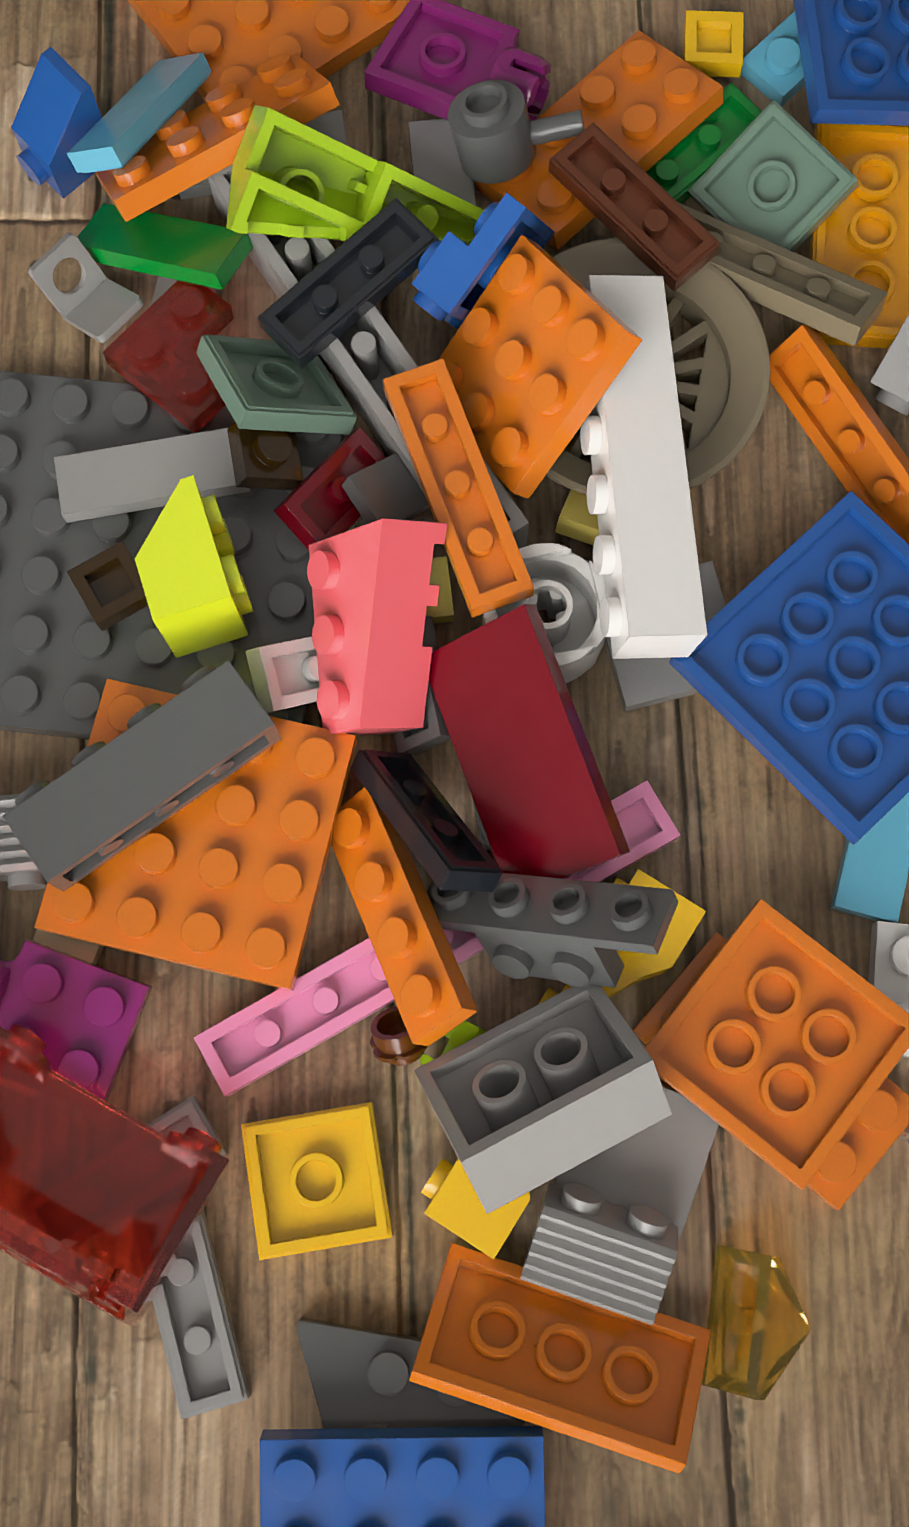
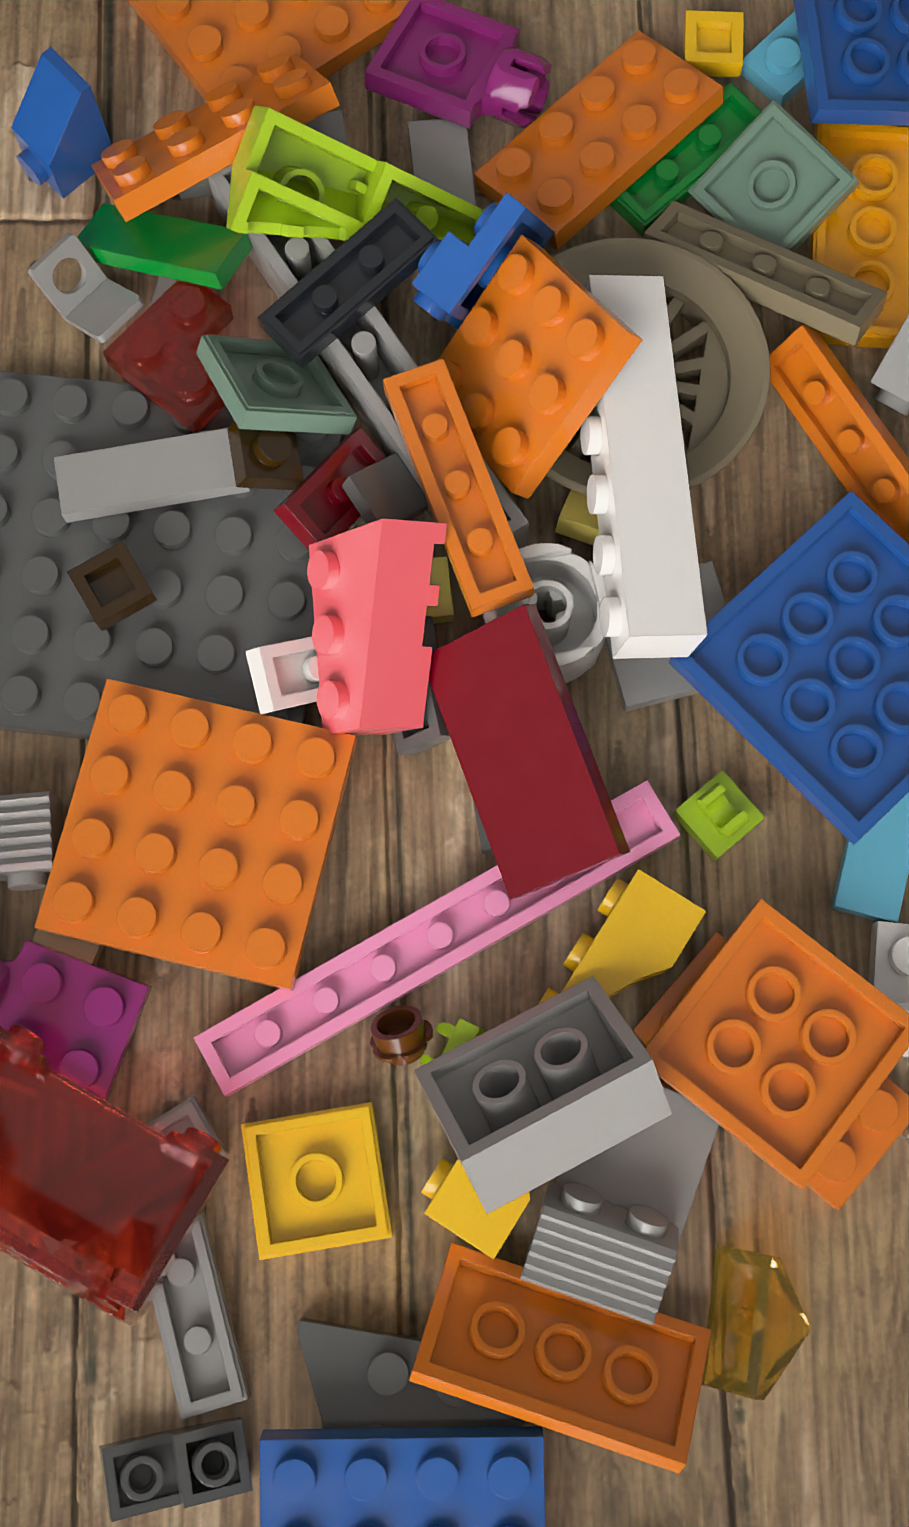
(139, 114): medium azure tile -> none
(141, 775): dark grey brick -> none
(175, 1468): none -> dark grey slope
(193, 574): neon yellow slope -> none
(400, 922): orange plate -> none
(426, 821): black tile -> none
(496, 134): dark grey piece -> none
(559, 925): dark grey bracket -> none
(633, 206): copper tile -> none
(718, 816): none -> lime tile

